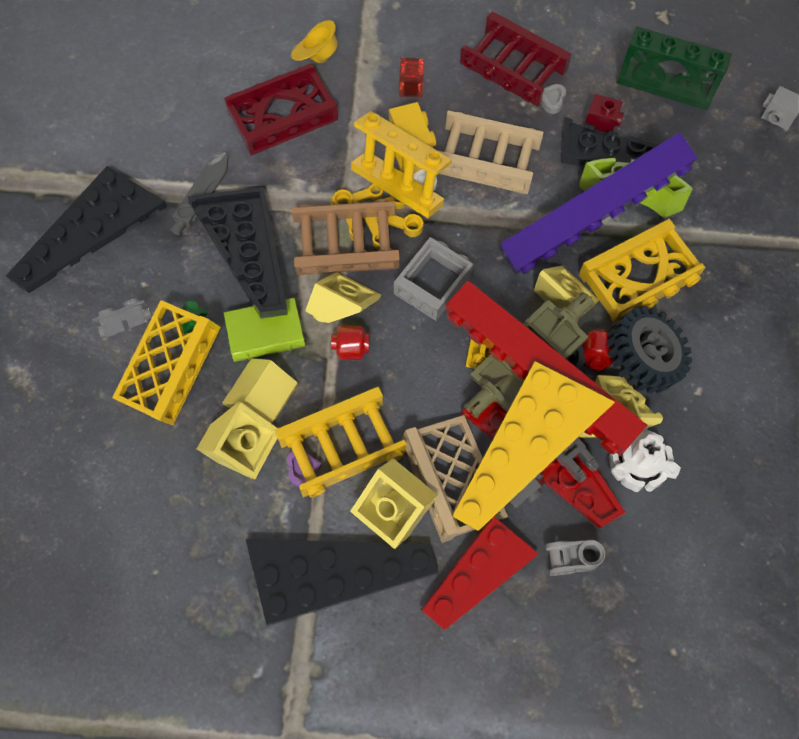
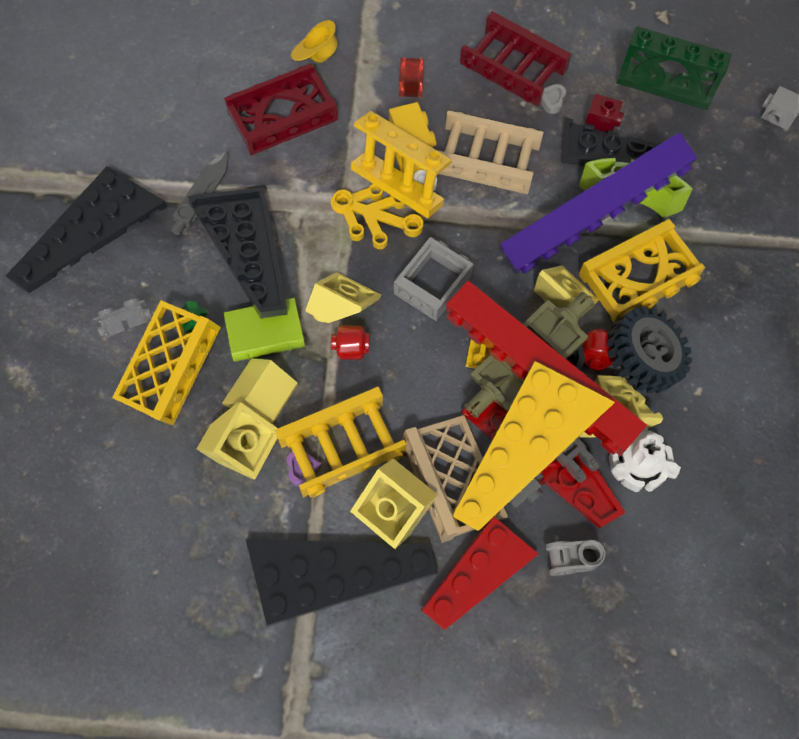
(333, 260): medium nougat fence -> none

